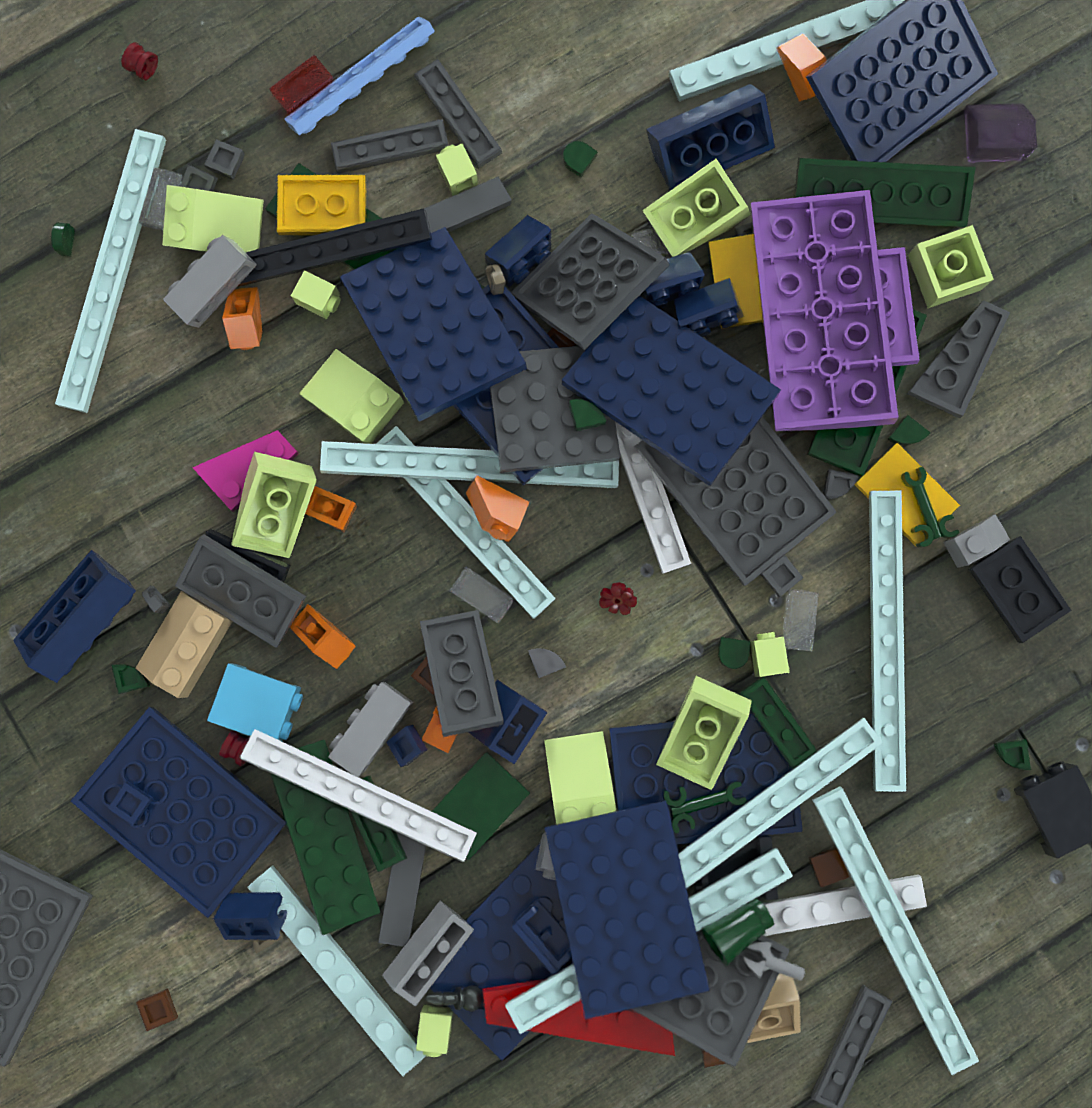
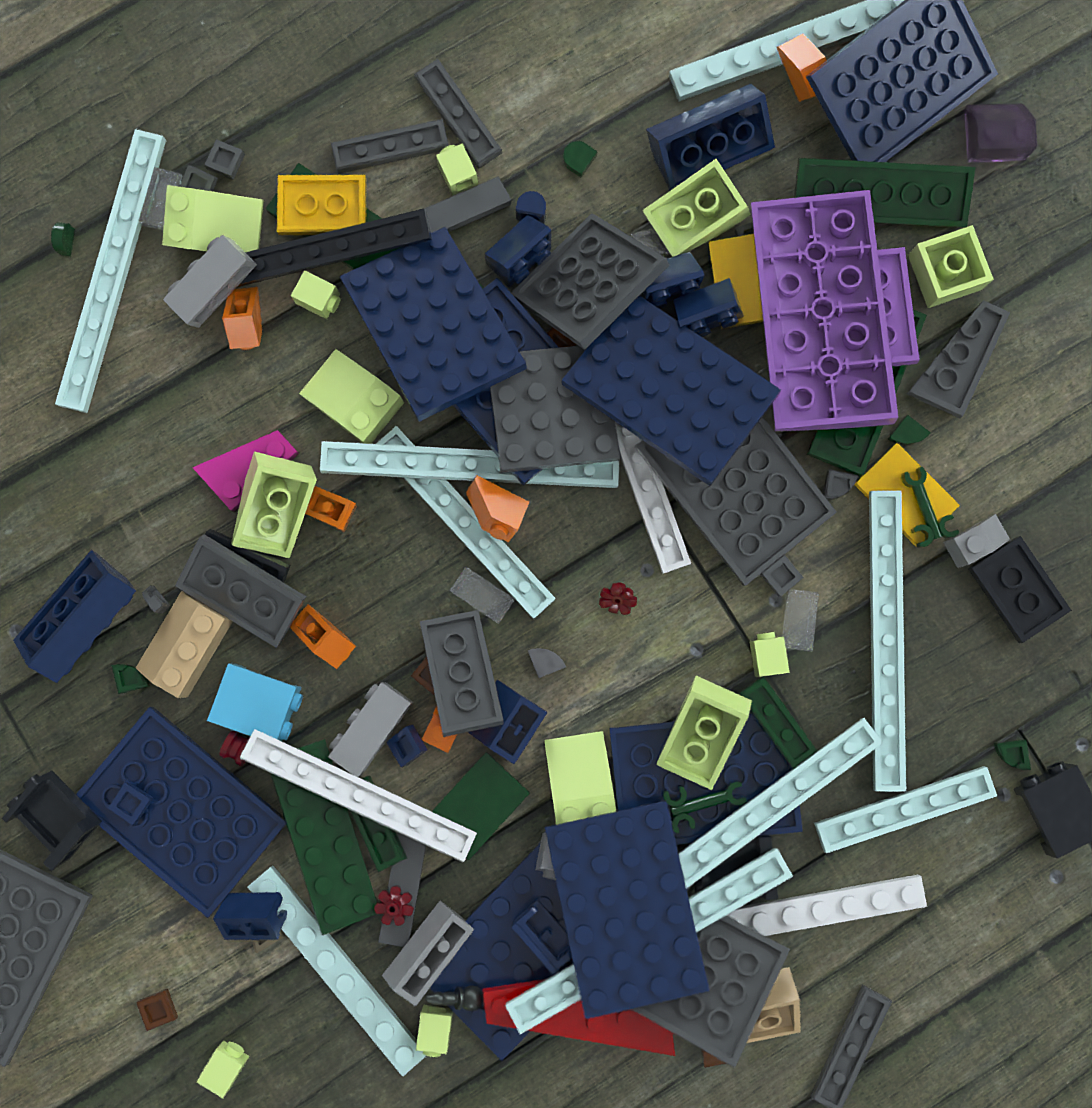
(53, 816): none -> black panel
(139, 61): dark red wheel -> none
(223, 1068): none -> yellowish green brick
(301, 84): clear red plate -> none
(367, 70): light blue plate -> none
(396, 900): none -> dark red plant
(495, 279): dark tan tile -> none
(531, 204): none -> dark blue brick
(585, 414): dark green tile -> none
(733, 652): dark green tile -> none
(737, 930): dark green plant -> none
(772, 963): light grey bar -> none
(828, 867): reddish brown tile -> none
(895, 930): light aqua plate -> none
(905, 809): none -> light aqua plate

